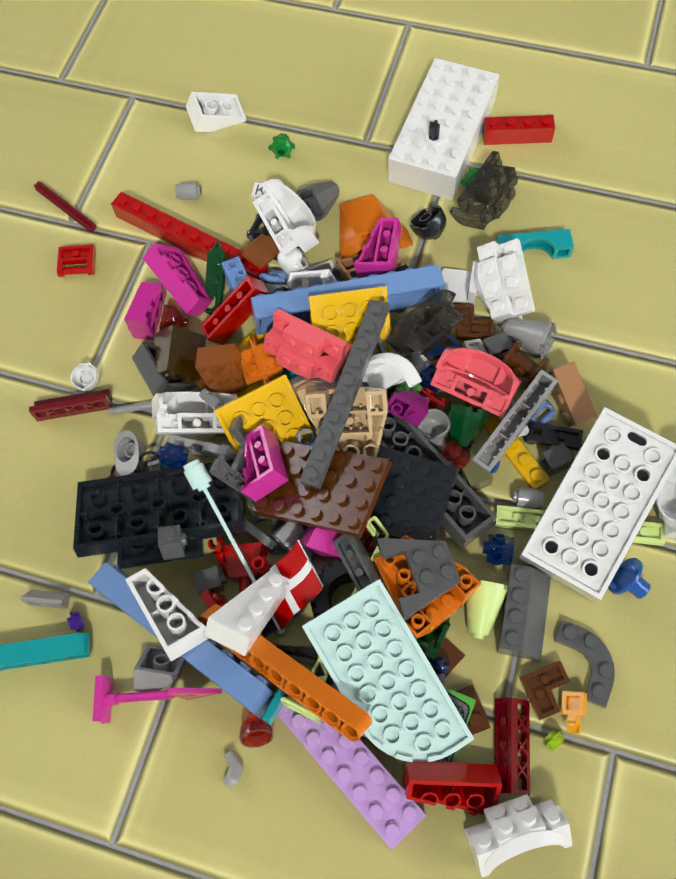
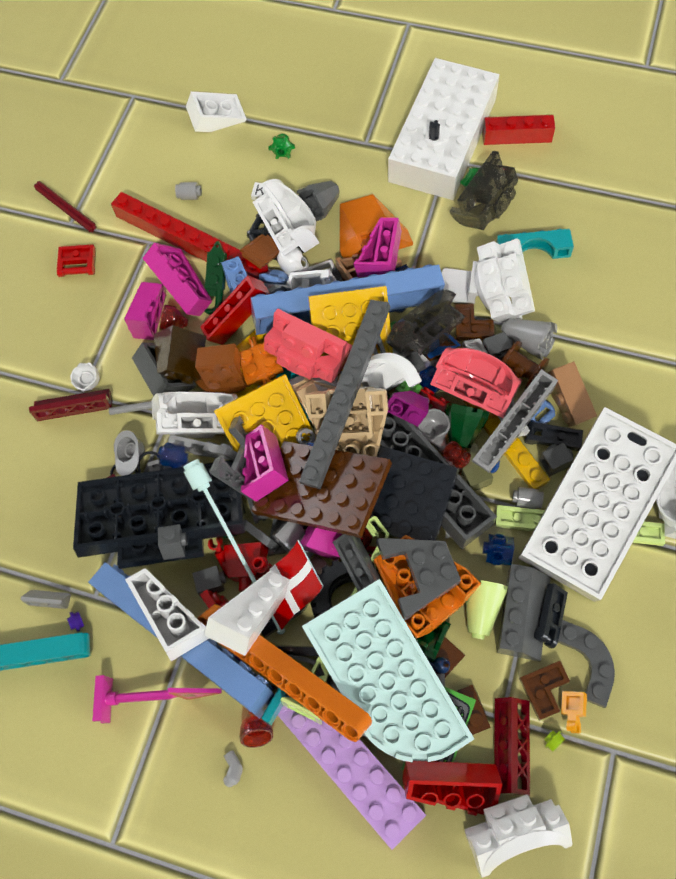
(155, 669): light grey slope -> none
(210, 399): light grey axle -> none
(429, 223): black cylinder -> none
(551, 616): none -> black plate
(629, 579): blue piece -> none

